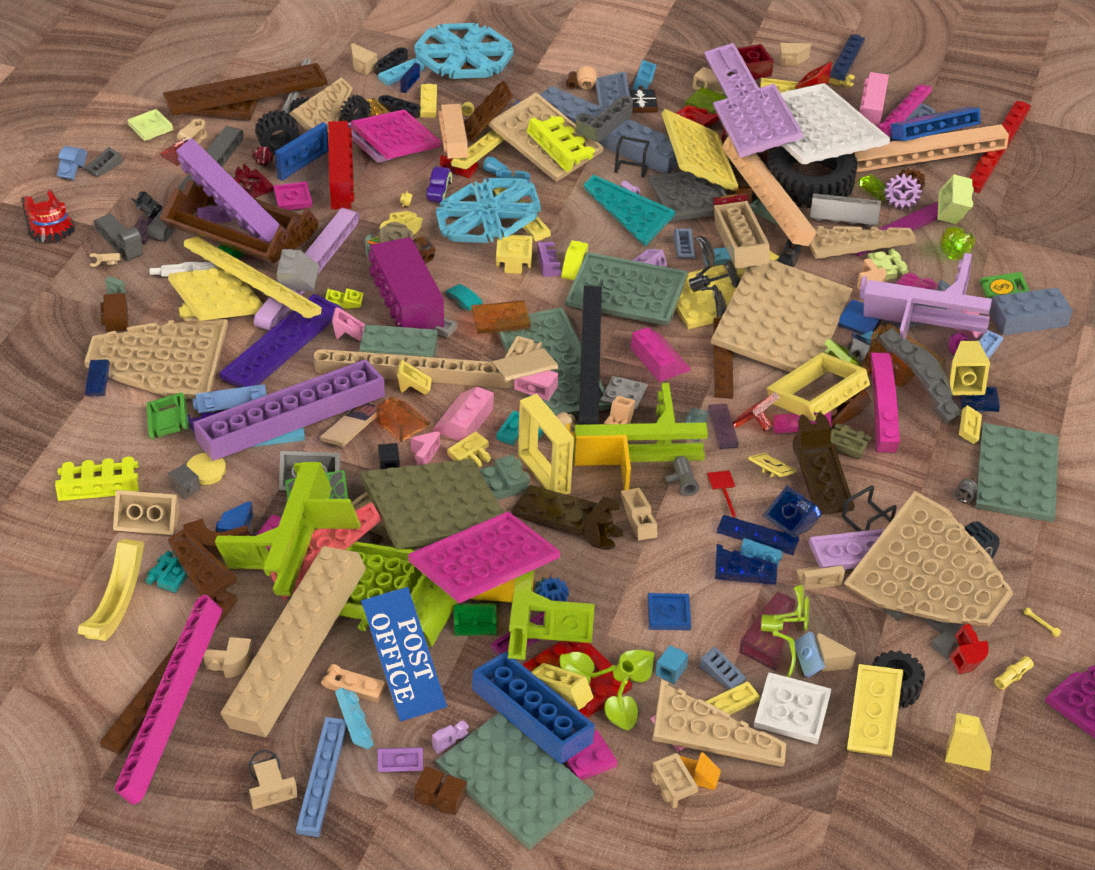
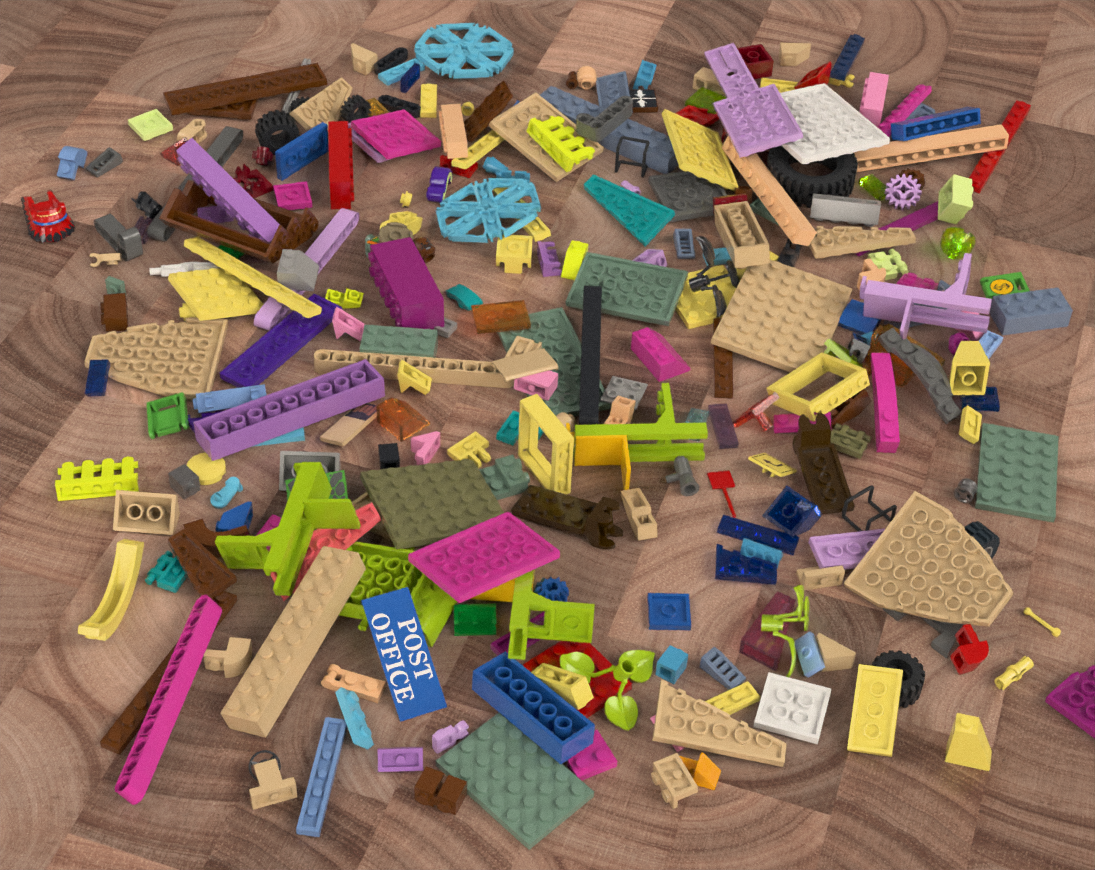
(224, 496): none -> medium azure piece
(466, 414): bright pink slope -> none

